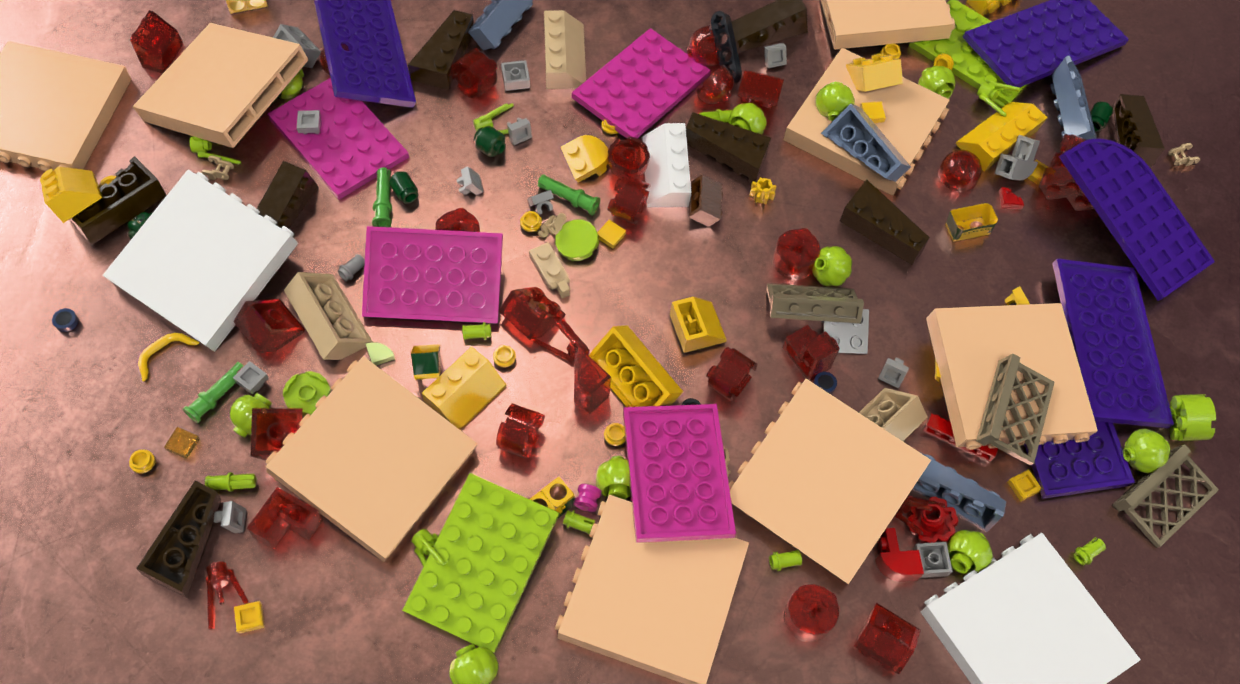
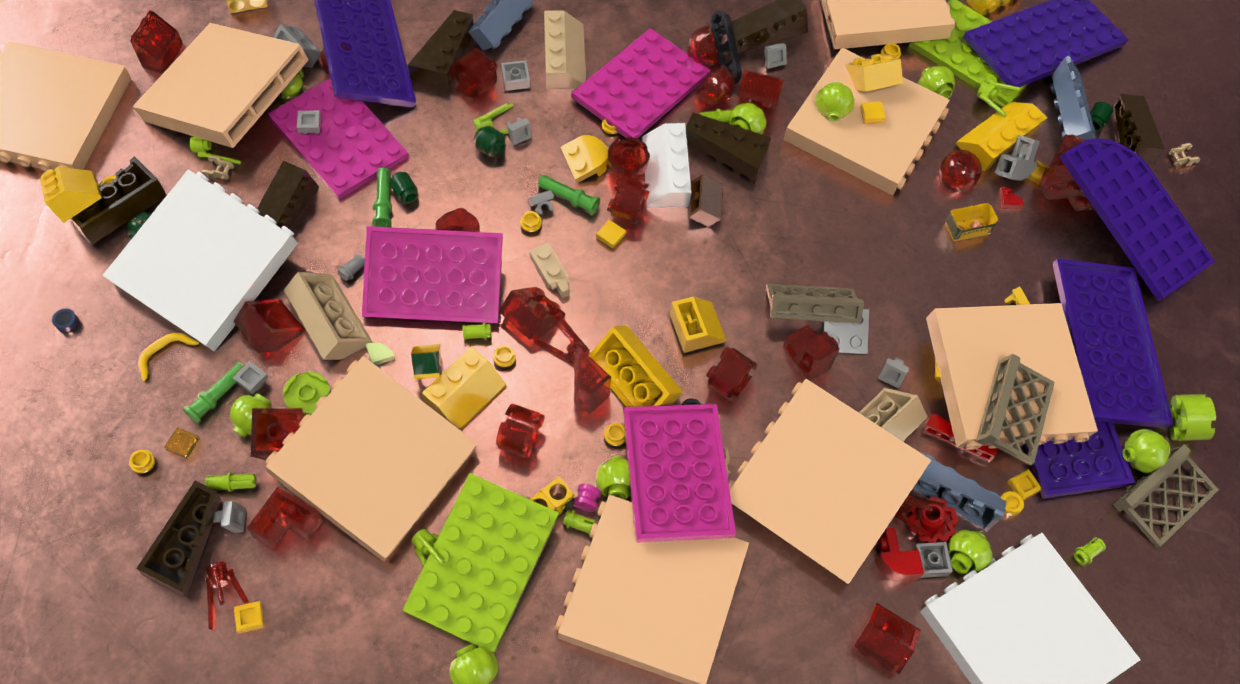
(471, 182): light grey tile -> none
(552, 223): tan piece -> none
(577, 240): lime tile -> none
(763, 190): yellow gear -> none
(784, 560): lime pin -> none
(796, 253): clear red brick -> none
(824, 607): clear red brick -> none
(826, 381): tile -> none
(832, 266): lime plant -> none
(865, 141): sand blue wedge -> none
(884, 223): dark brown wedge -> none
(944, 60): yellow plate -> none
(1014, 503): none -> yellow tile

